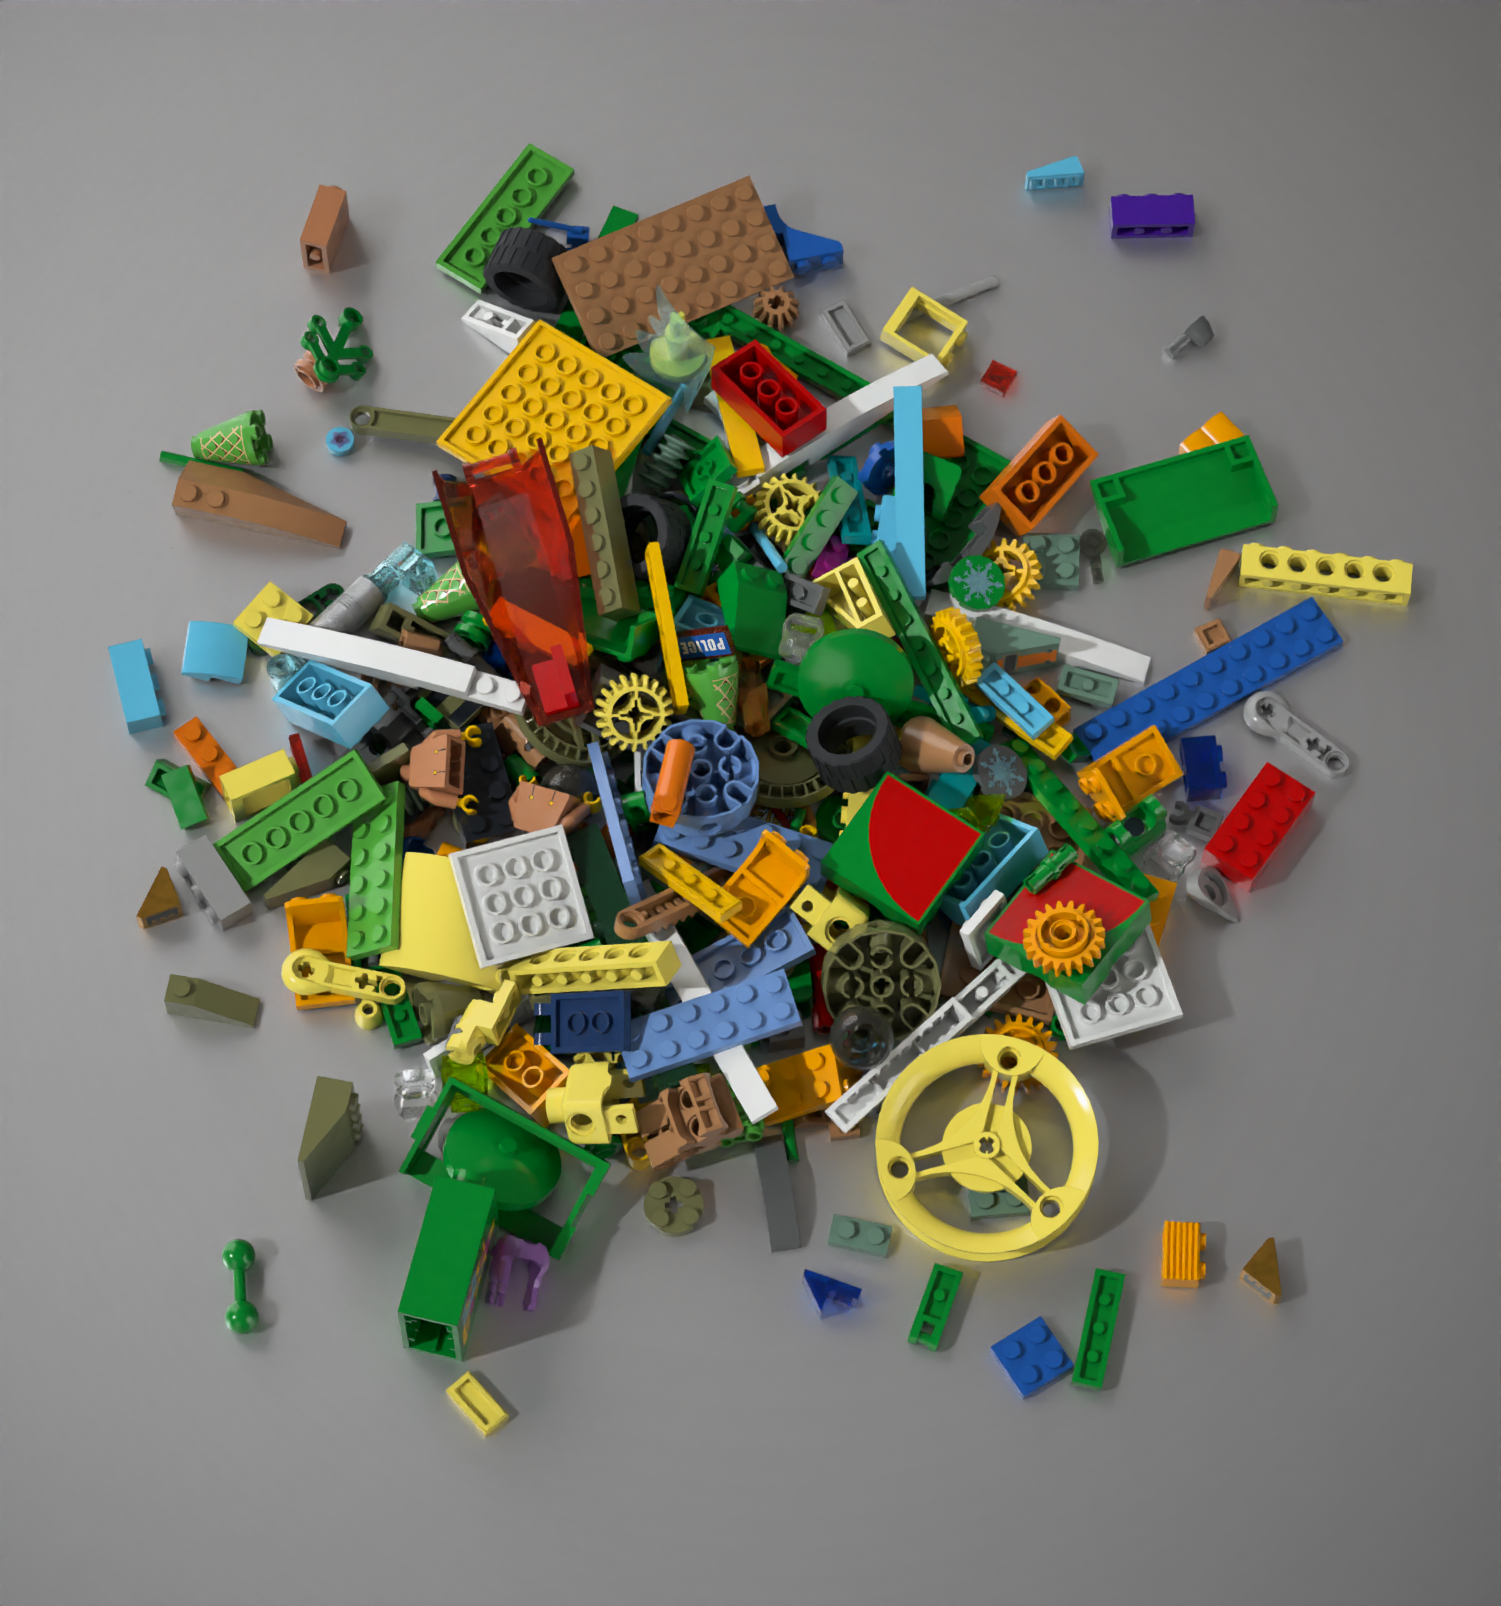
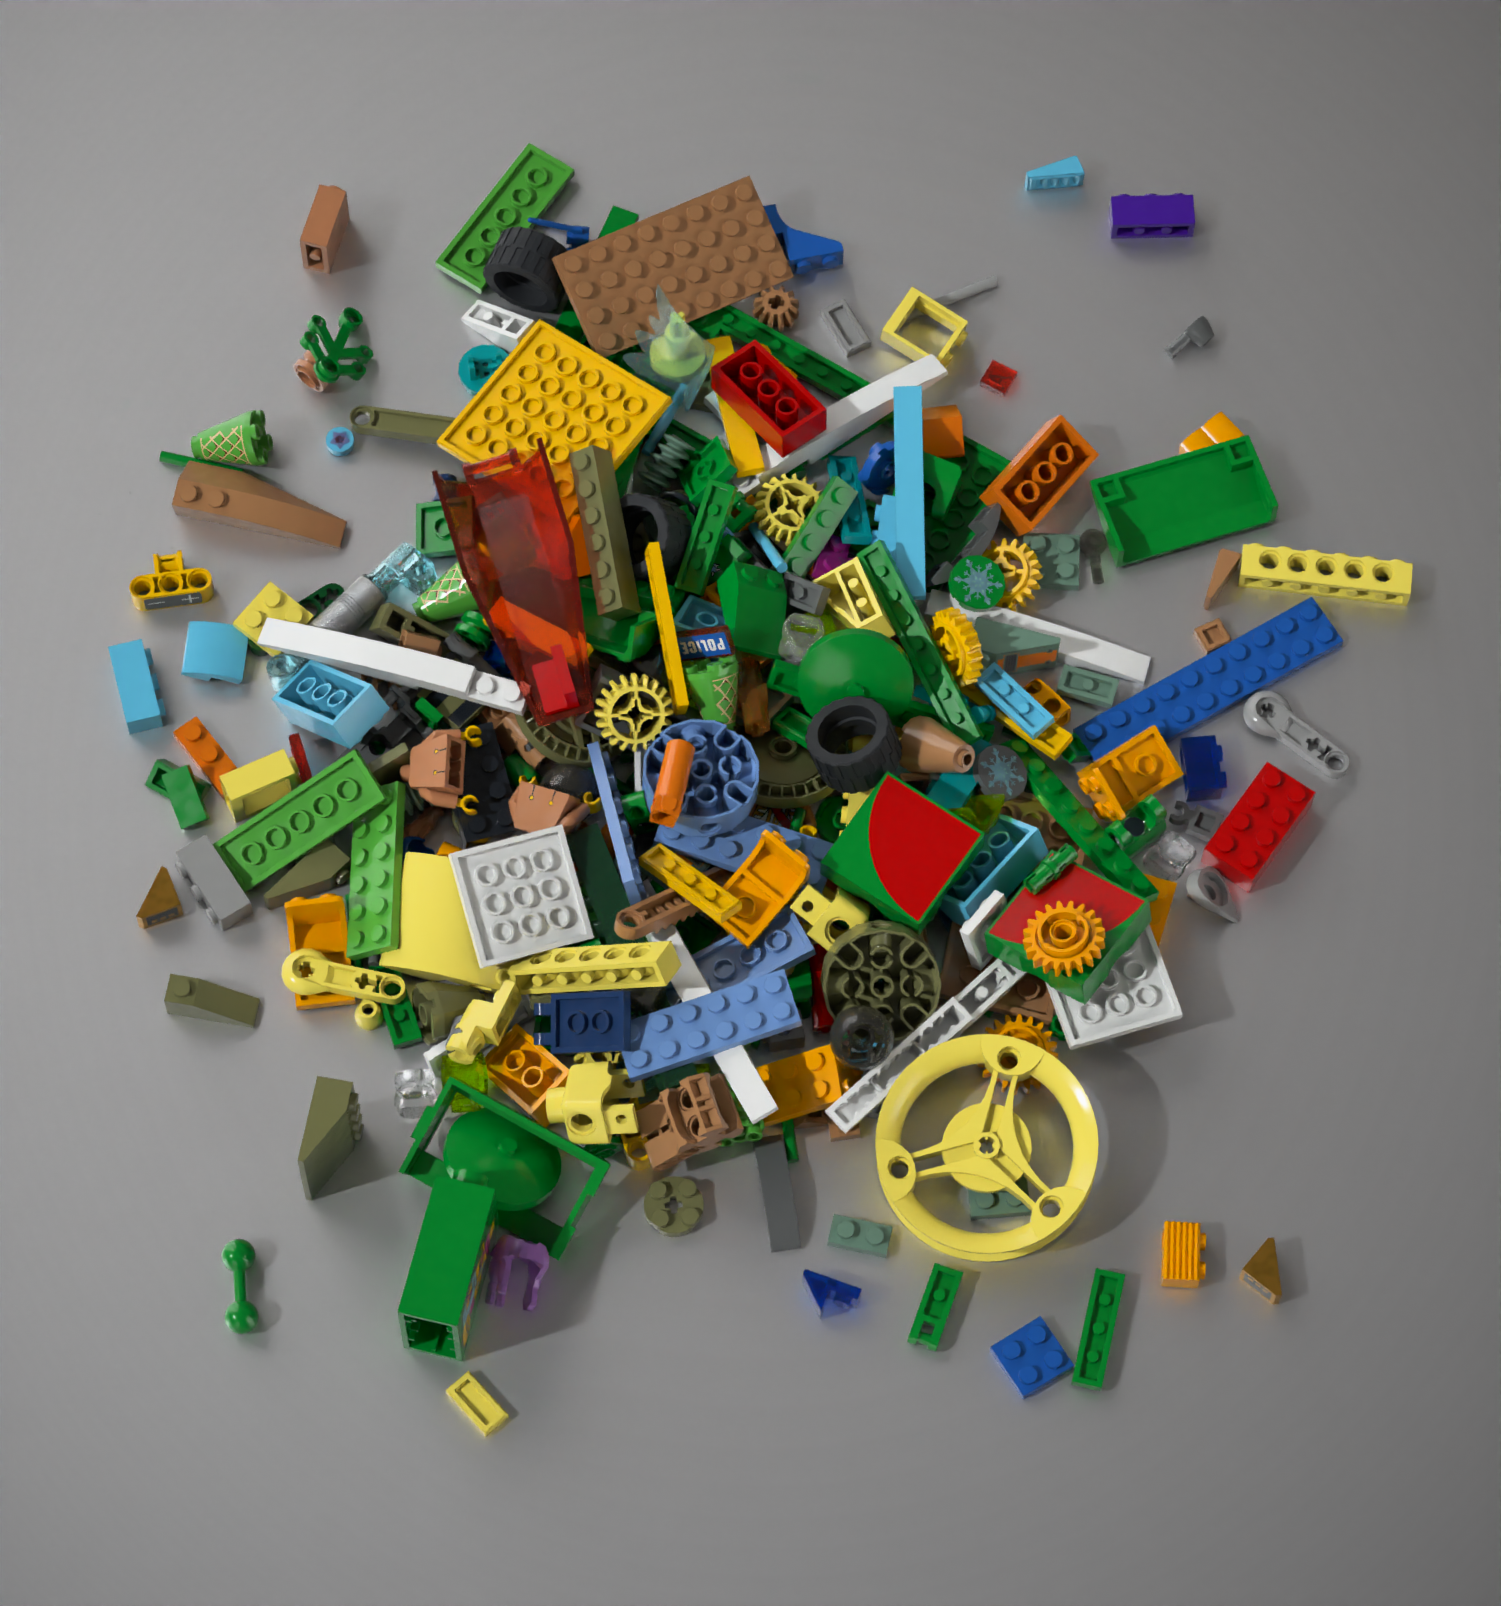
(168, 574): none -> yellow beam
(471, 366): none -> teal plate

